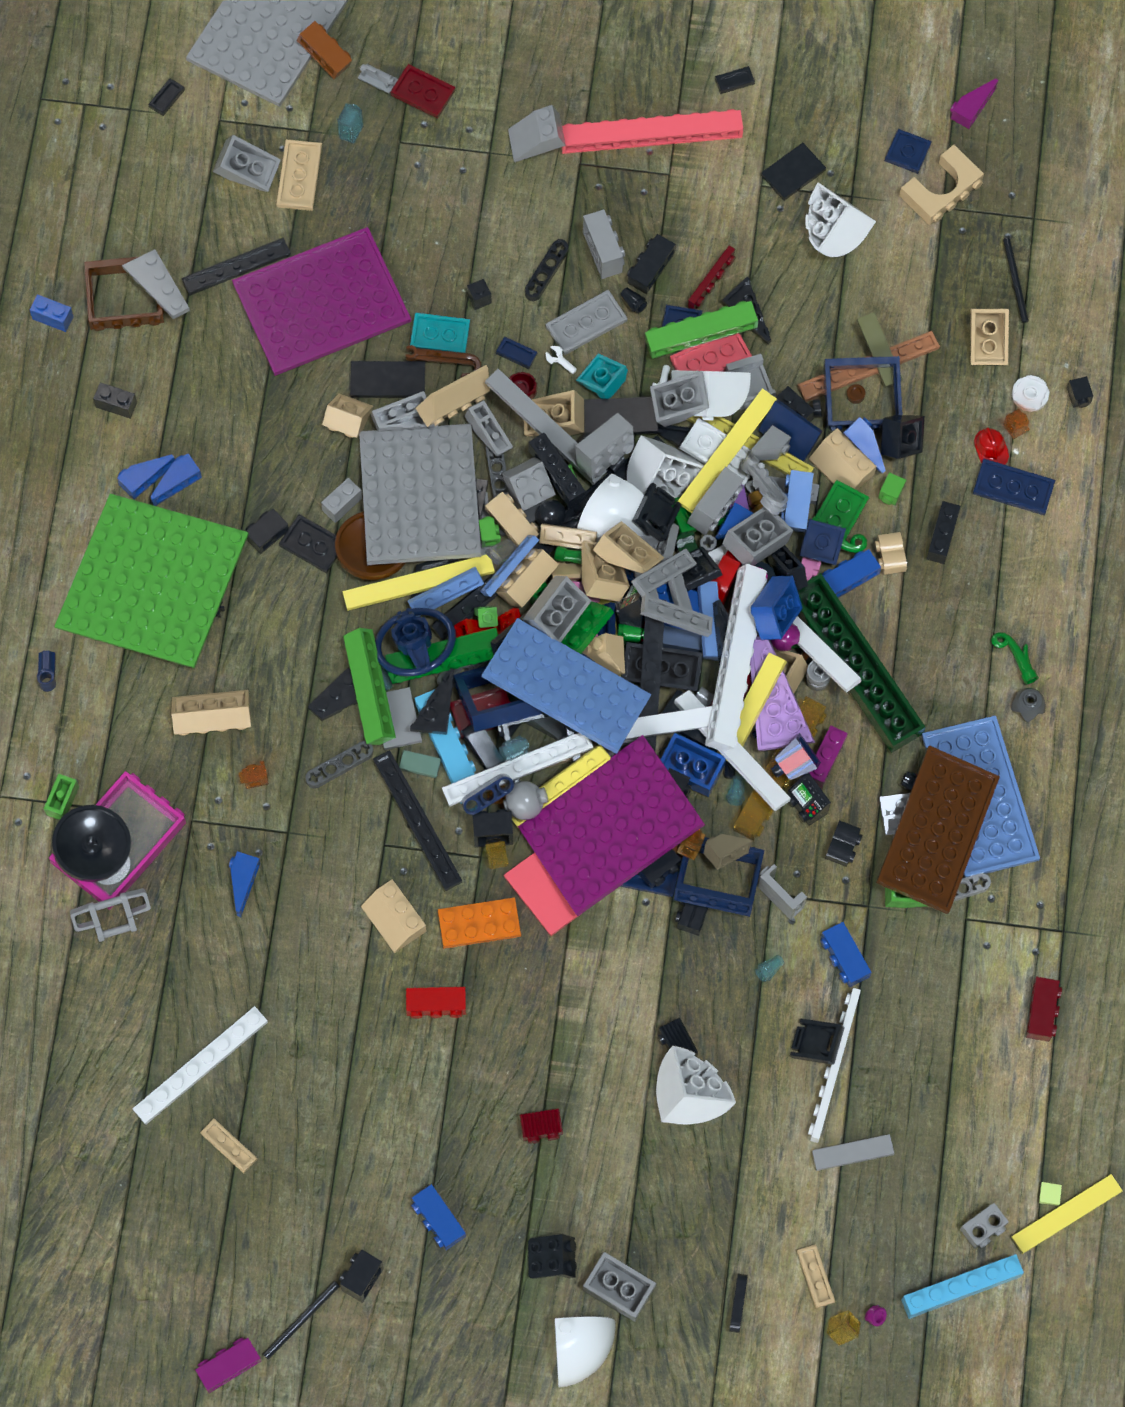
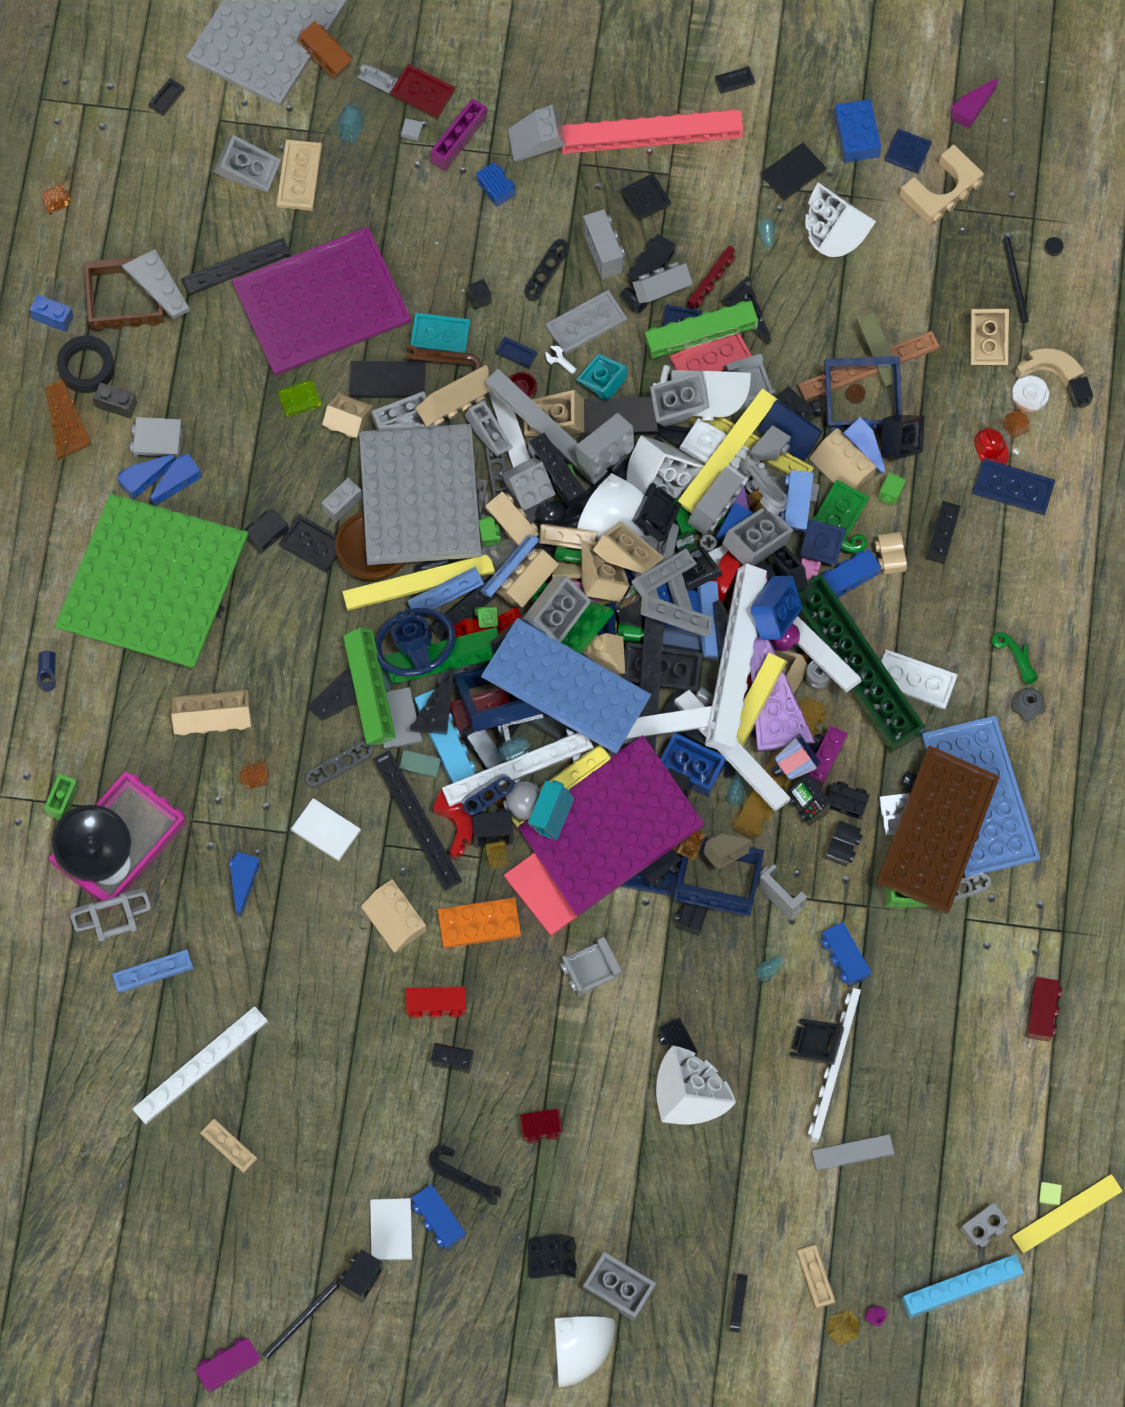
(56, 198): none -> clear orange brick
(66, 422): none -> clear orange wing
(85, 343): none -> black tyre
(152, 971): none -> medium blue tile
(156, 437): none -> light grey panel
(299, 398): none -> clear neon green bracket
(325, 830): none -> white tile
(391, 1229): none -> white tile
(412, 129): none -> light grey tile
(452, 1058): none -> black brick
(458, 134): none -> magenta brick
(460, 819): none -> red arch
(460, 1177): none -> black piece
(495, 184): none -> blue brick
(508, 422): none -> white tile
(551, 809): none -> teal brick
(591, 967): none -> light grey panel
(646, 196): none -> black plate
(662, 282): none -> light grey brick
(766, 230): none -> clear light blue cone
(818, 740): none -> black tile
(848, 800): none -> black brick
(857, 130): none -> blue brick
(920, 679): none -> white tile
(1051, 360): none -> tan arch
(1053, 246): none -> black tile

